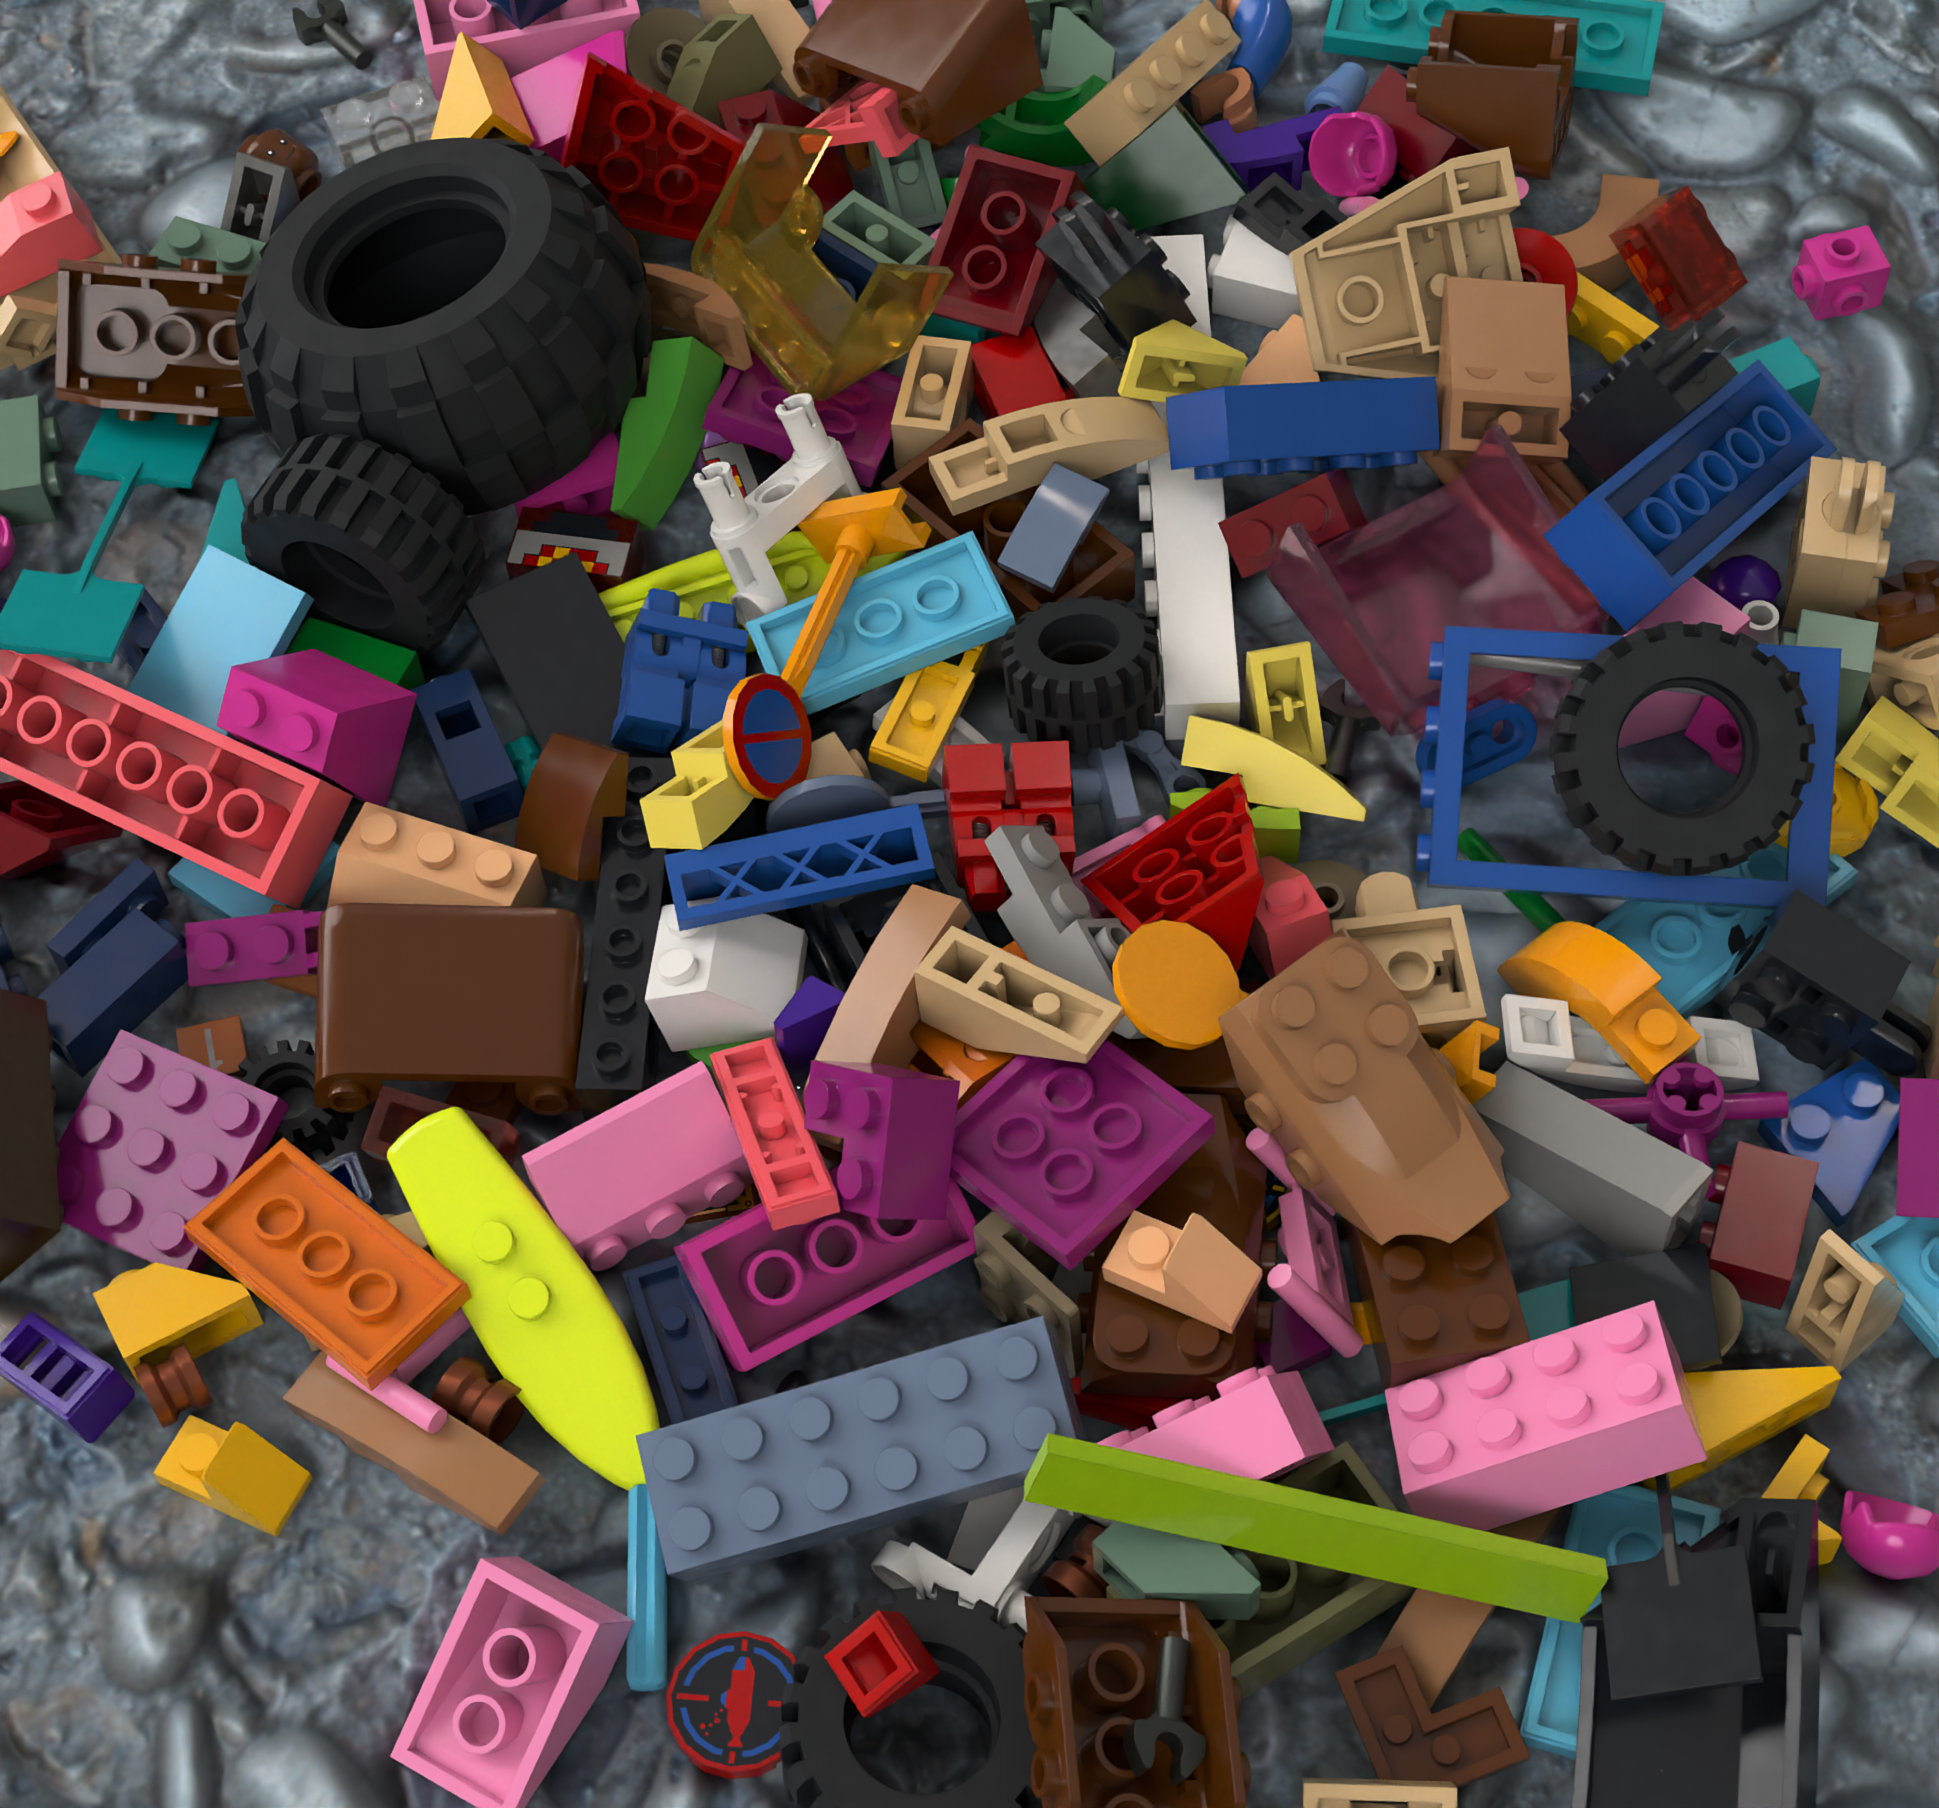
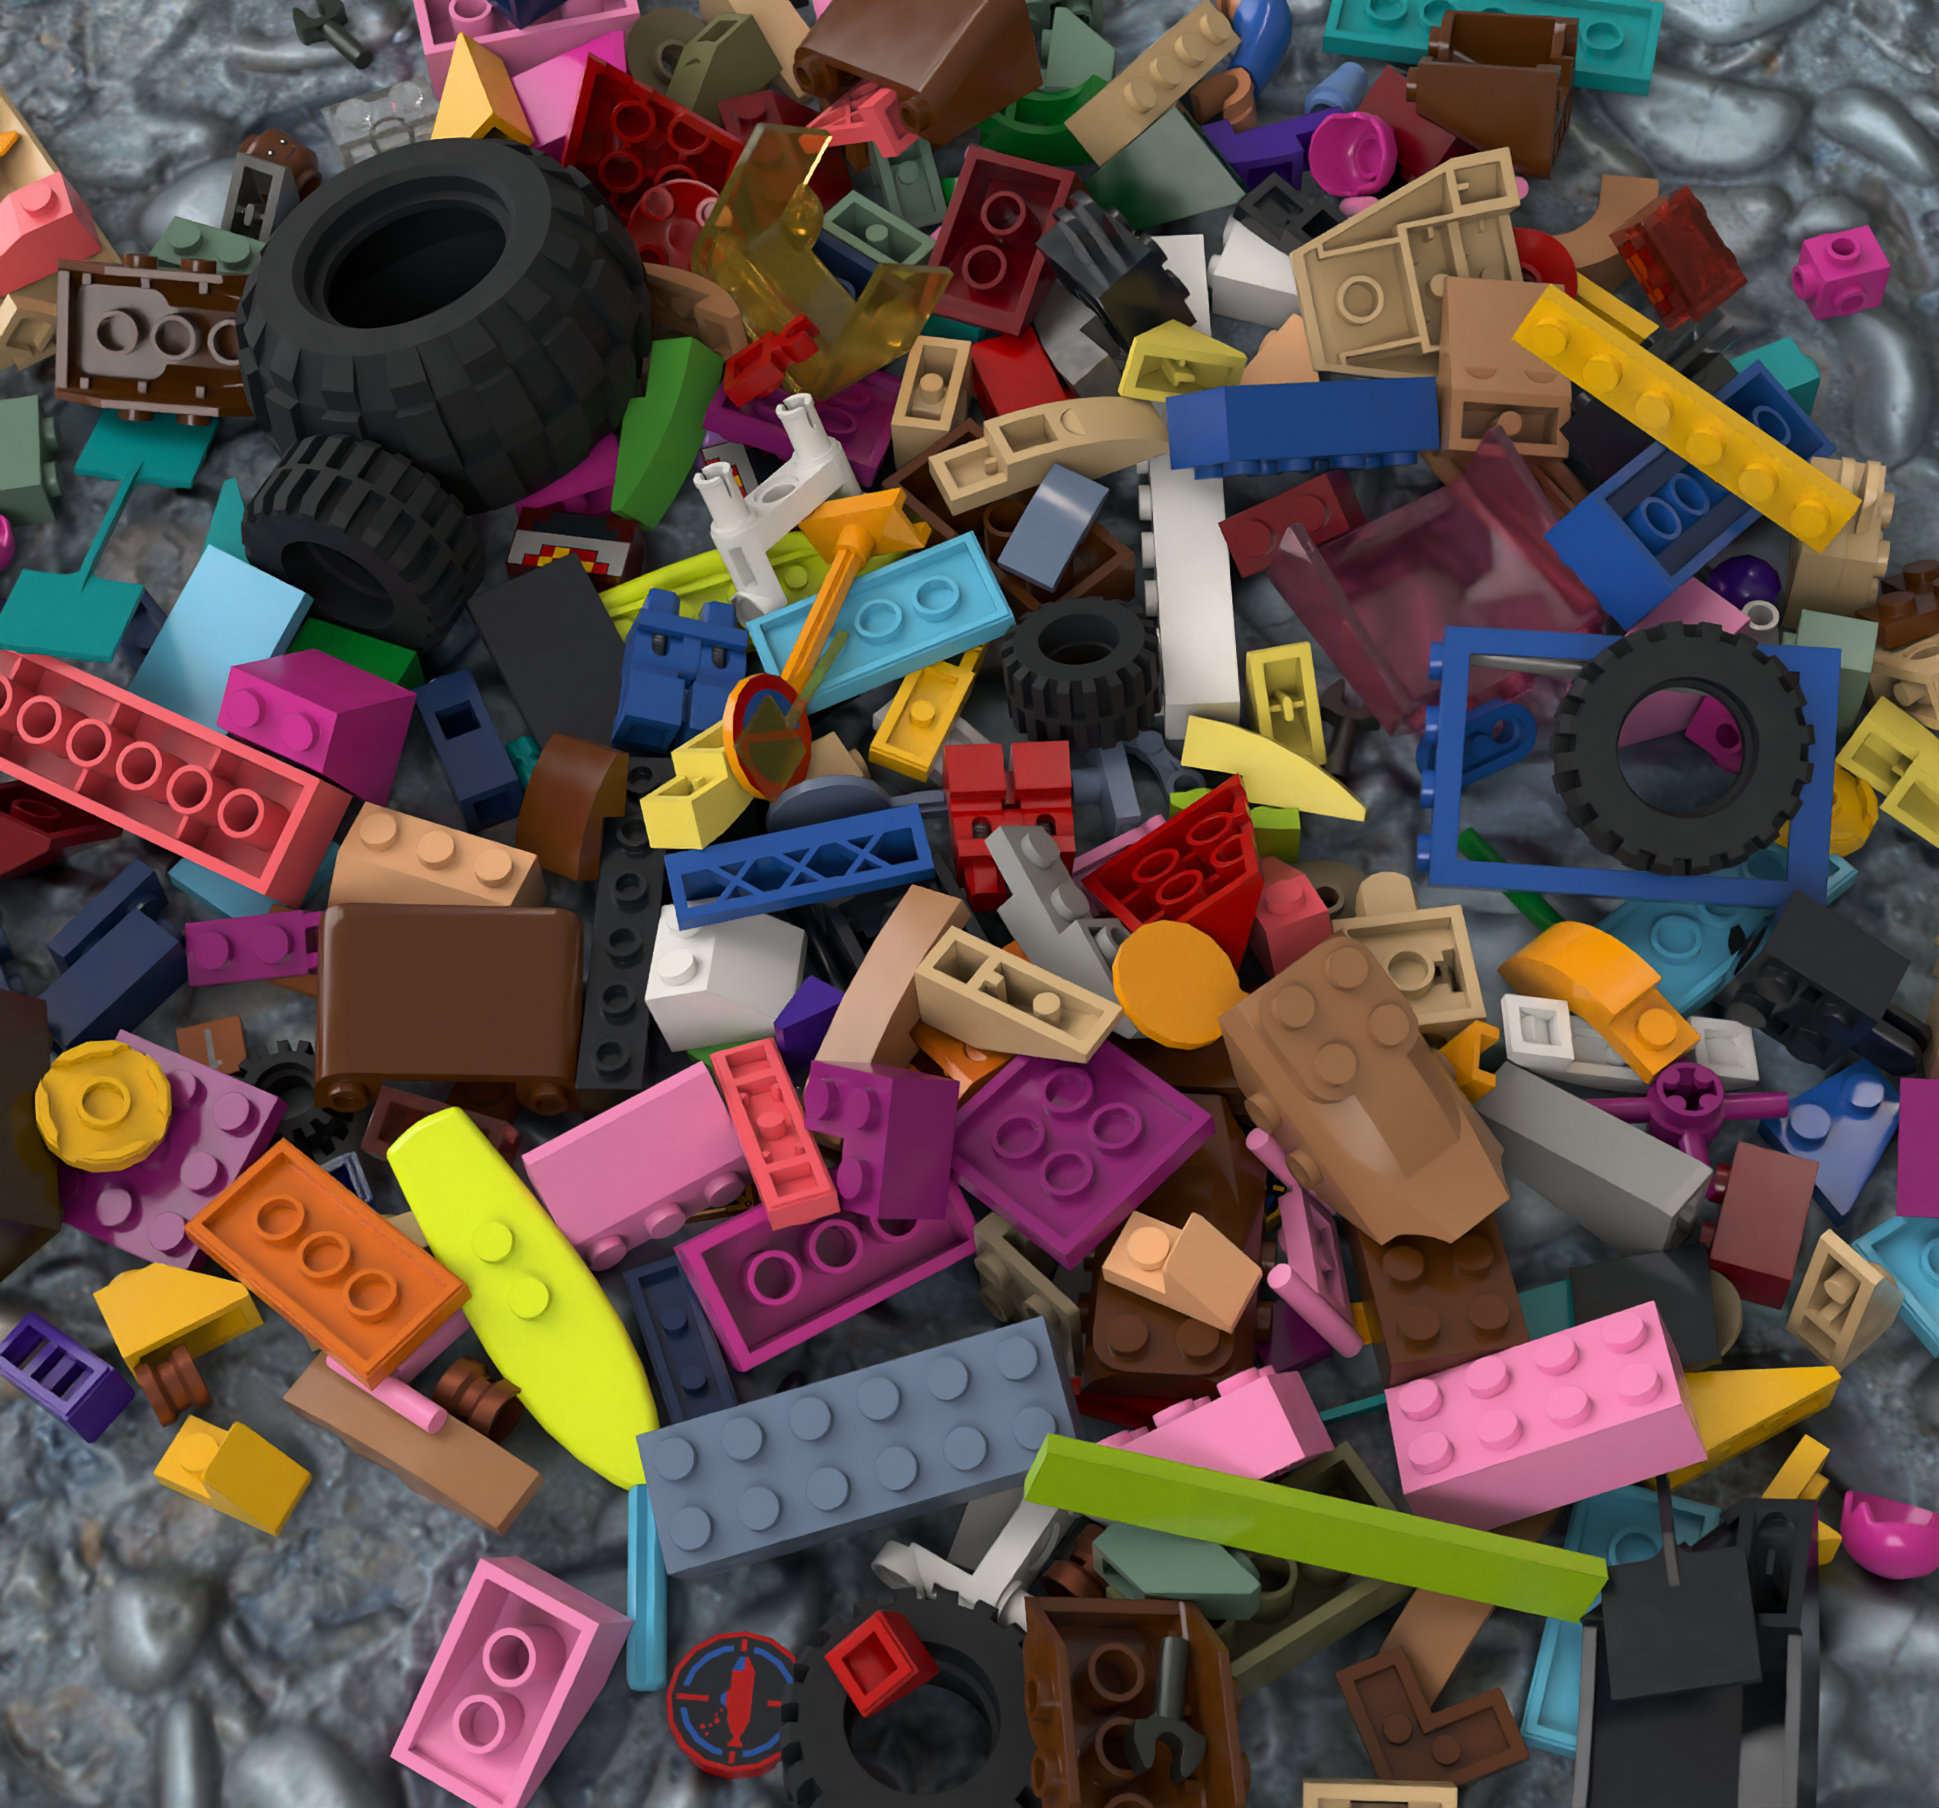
(103, 1106): none -> yellow tile
(670, 220): none -> red dish
(763, 364): none -> red plate
(768, 741): none -> clear yellow piece
(1686, 419): none -> yellow plate

